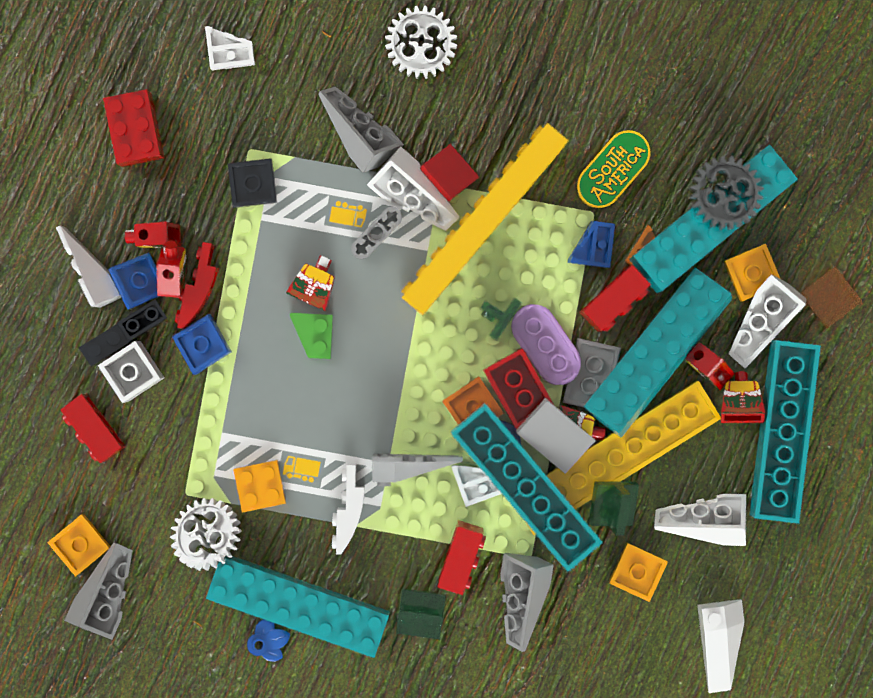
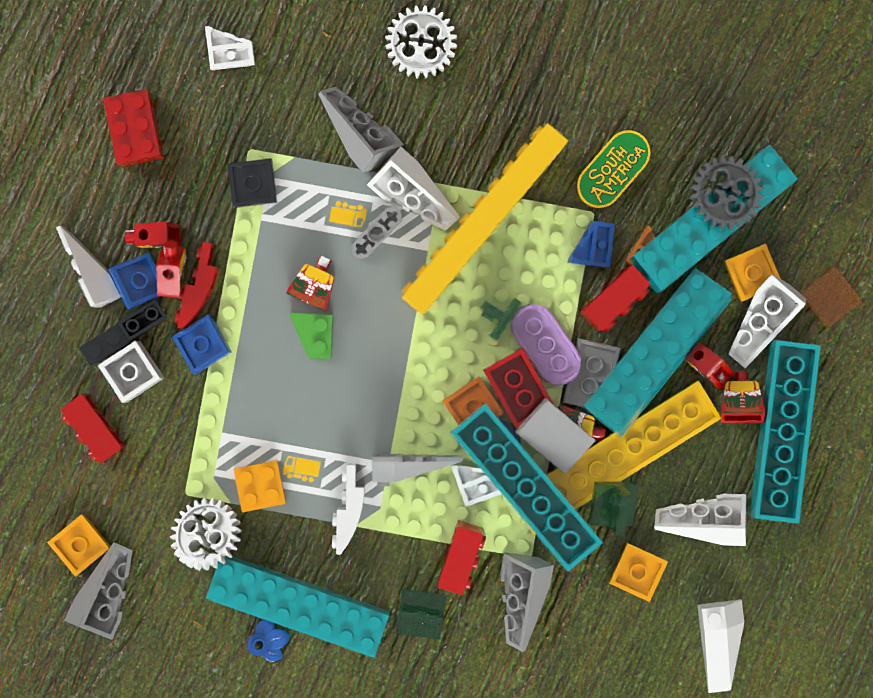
(449, 172): red tile -> none

